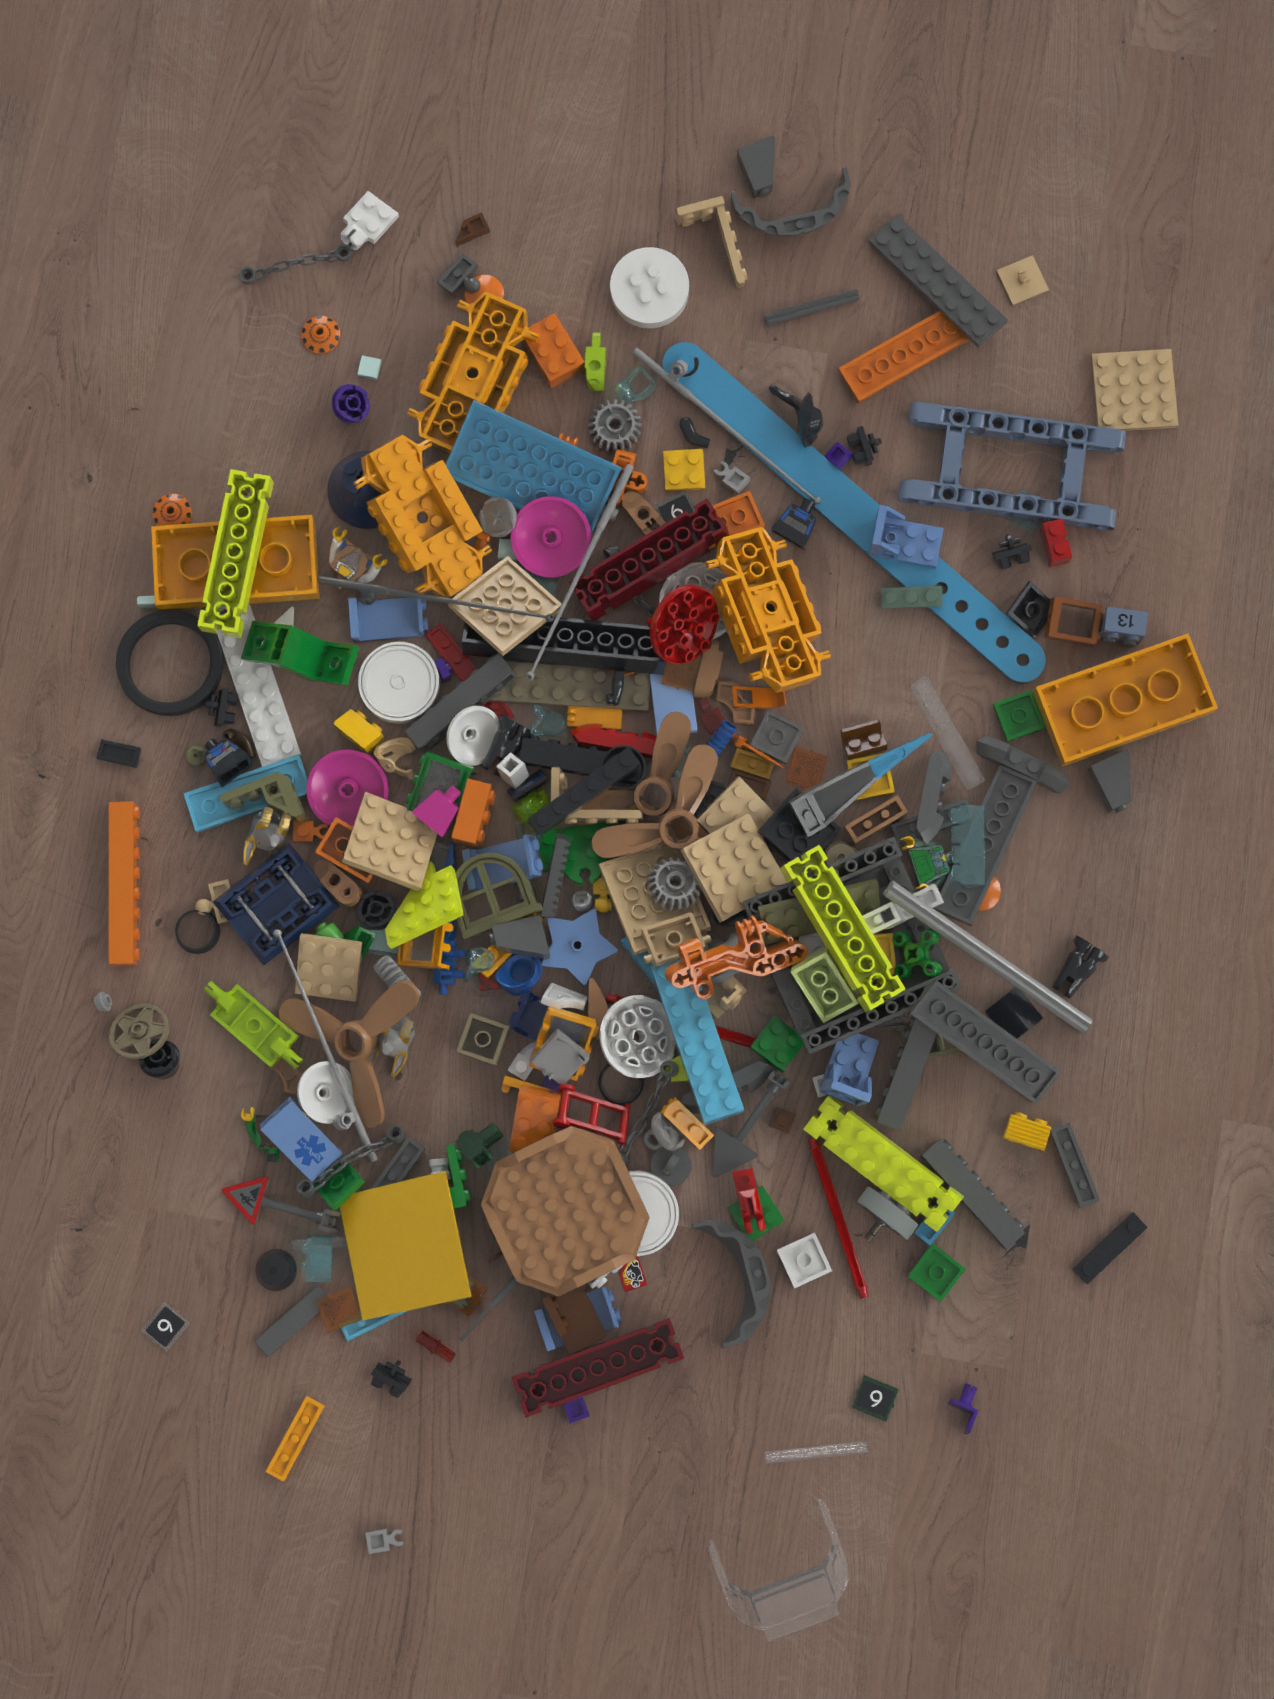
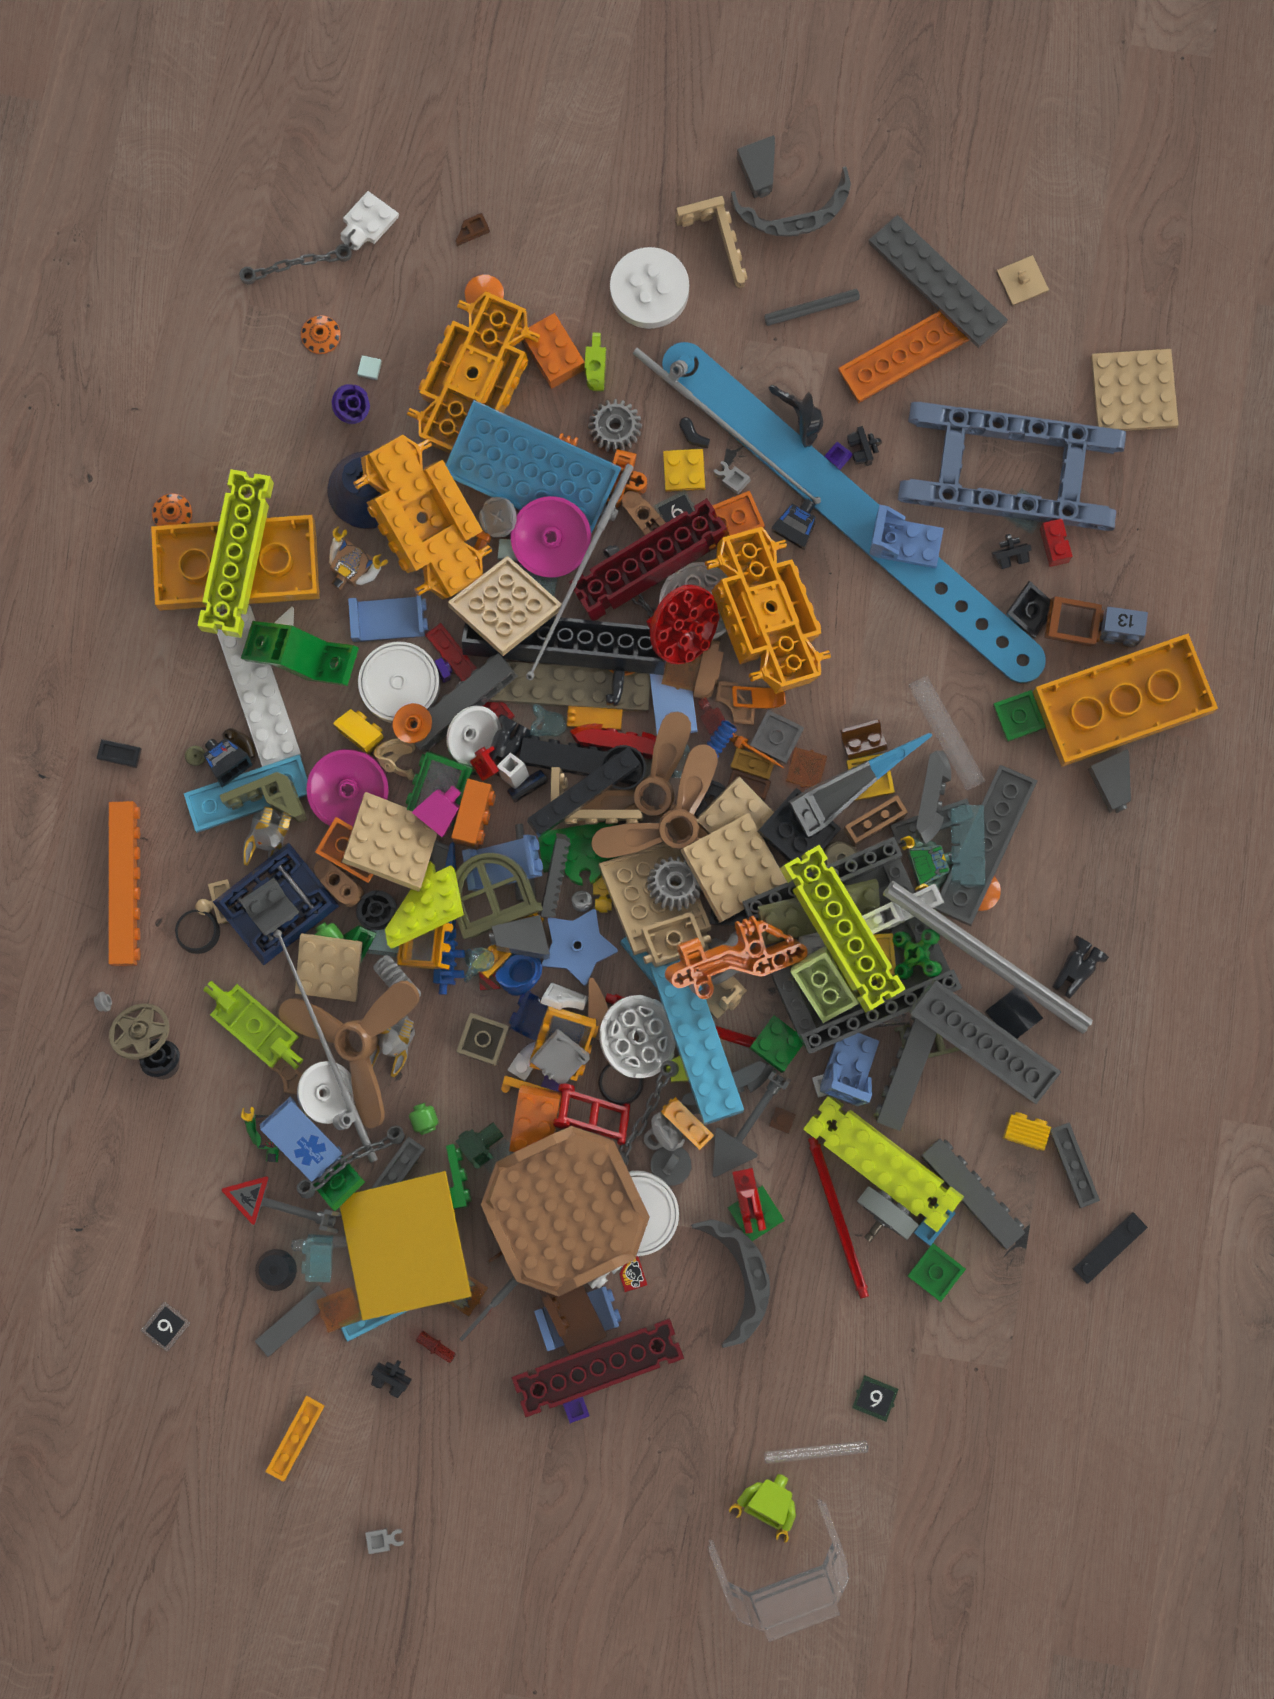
(128, 643): black tyre -> none
(146, 602): light aqua tile -> none
(224, 698): black hips -> none
(269, 907): none -> dark grey bracket
(307, 831): orange plate -> none
(369, 593): dark grey piece -> none
(406, 717): none -> orange dish
(423, 1118): none -> bright green head
(440, 1165): white wheel -> none
(459, 275): dark grey plate -> none
(484, 764): none -> red bracket
(530, 804): clear neon green cone -> none
(626, 393): clear light blue piece -> none
(770, 1504): none -> lime torso
(804, 1260): white plate -> none
(912, 597): sand green plate -> none
(965, 1405): dark purple bracket -> none
(1022, 762): dark grey brick -> none

